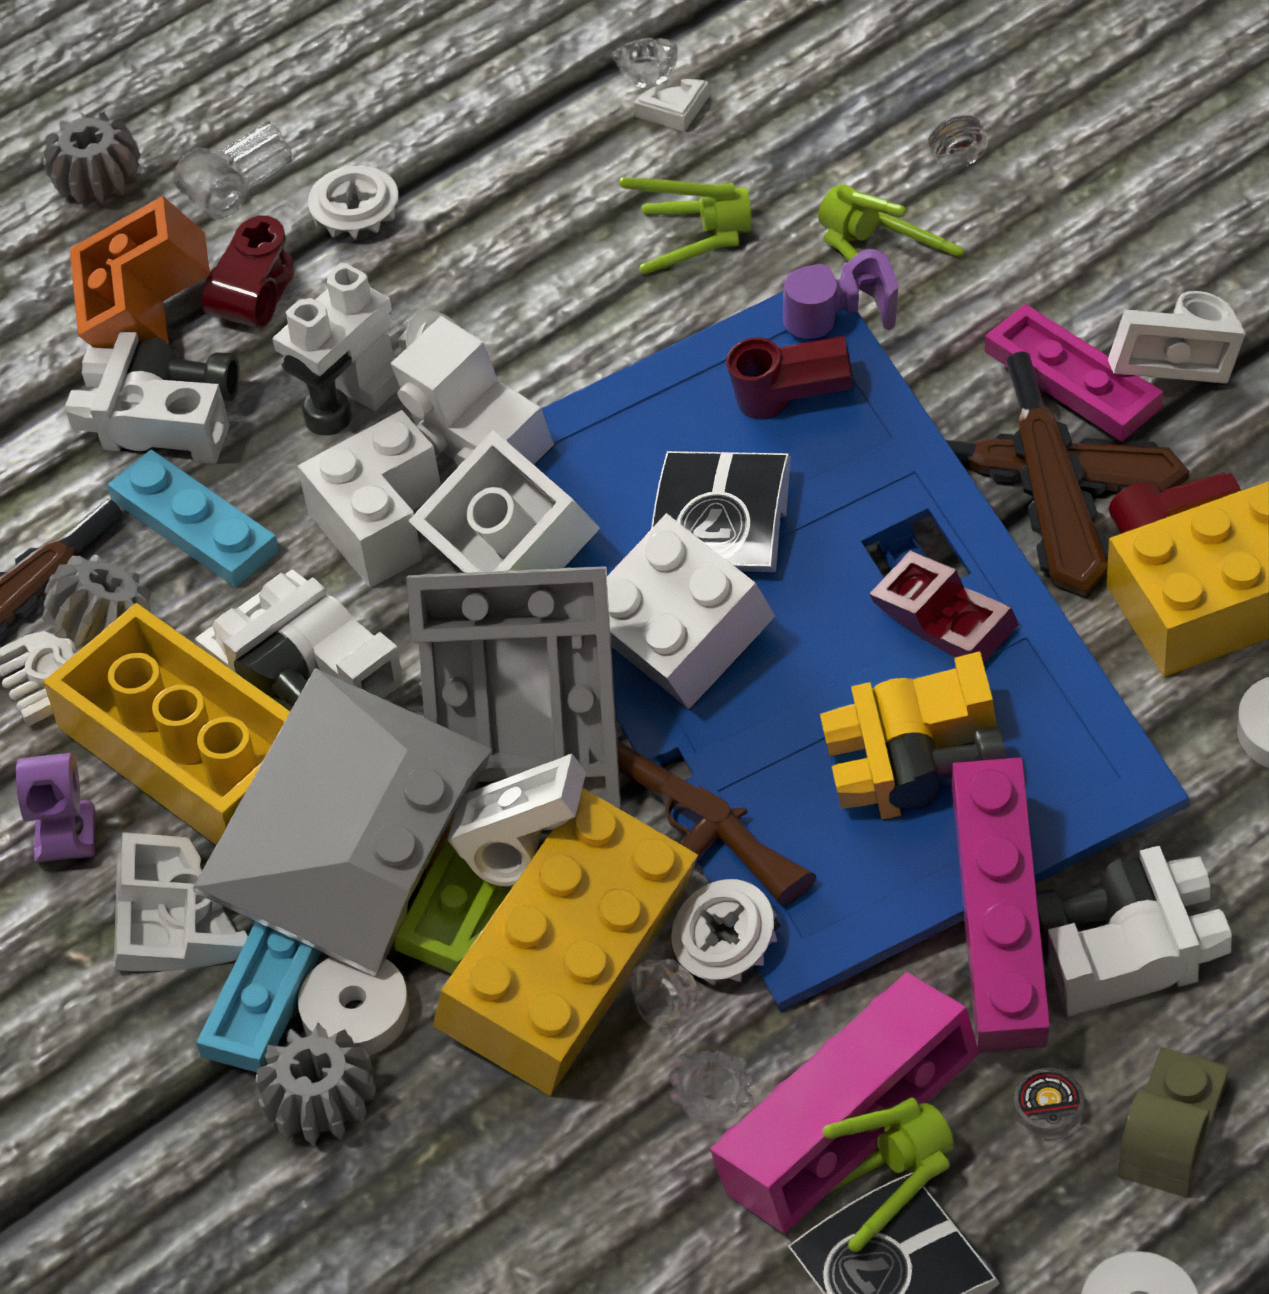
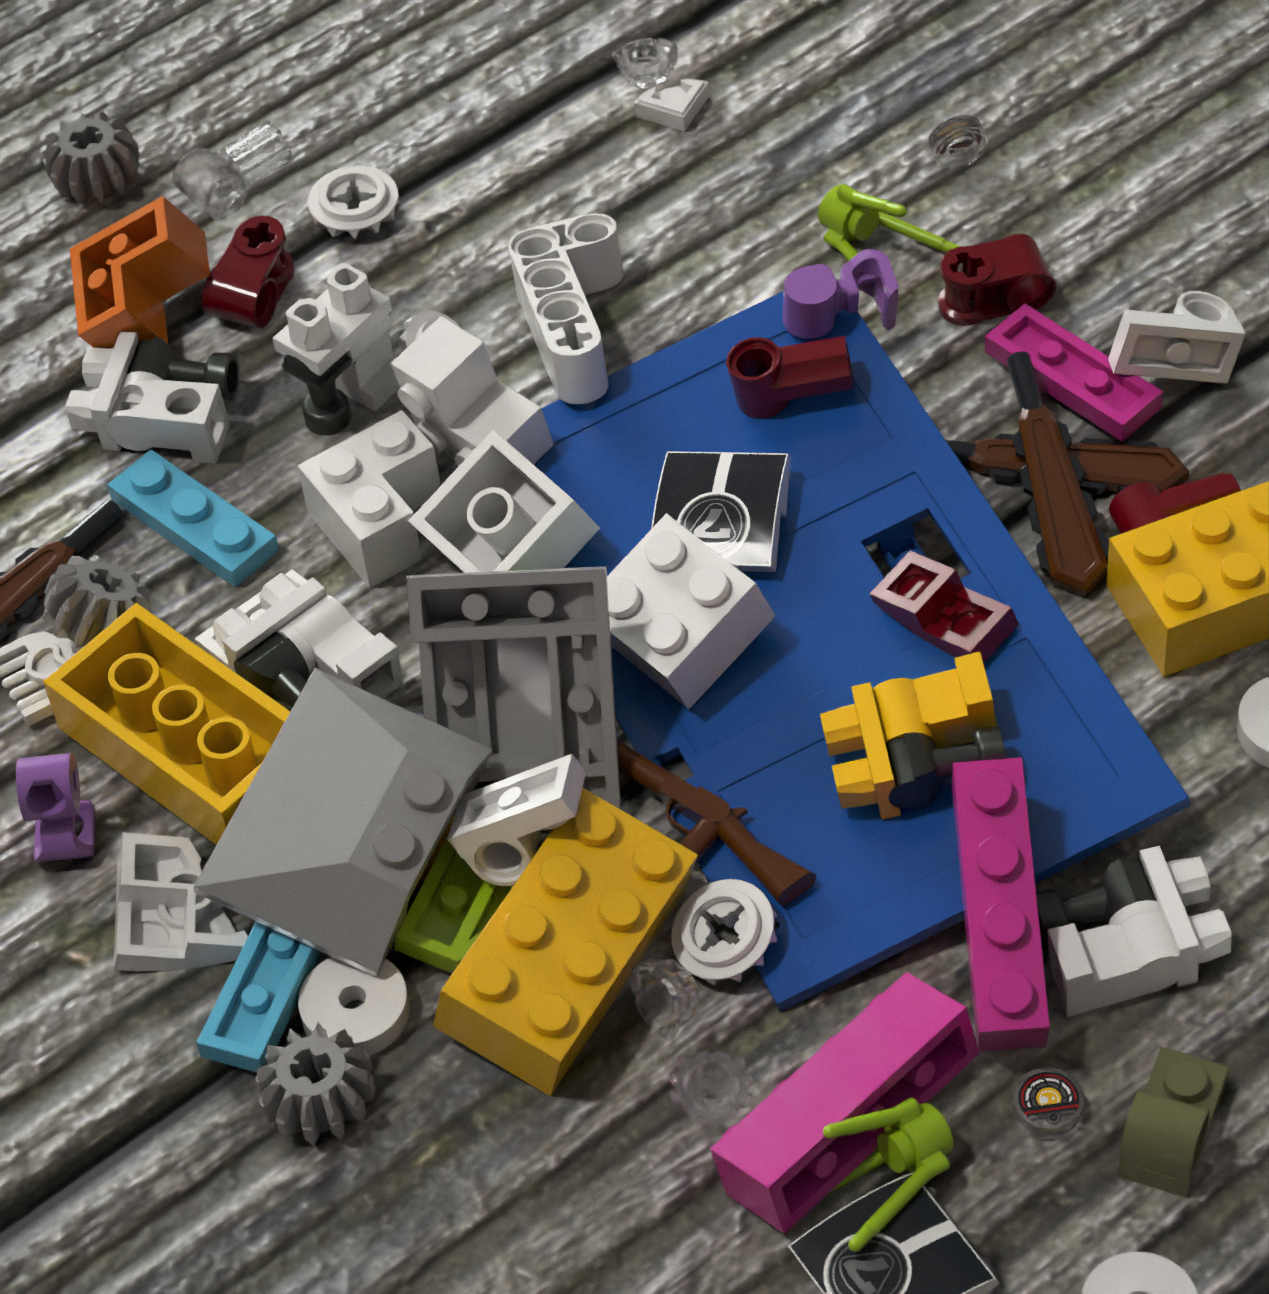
(552, 274): none -> white beam
(721, 208): lime plant -> none
(997, 278): none -> dark red piece

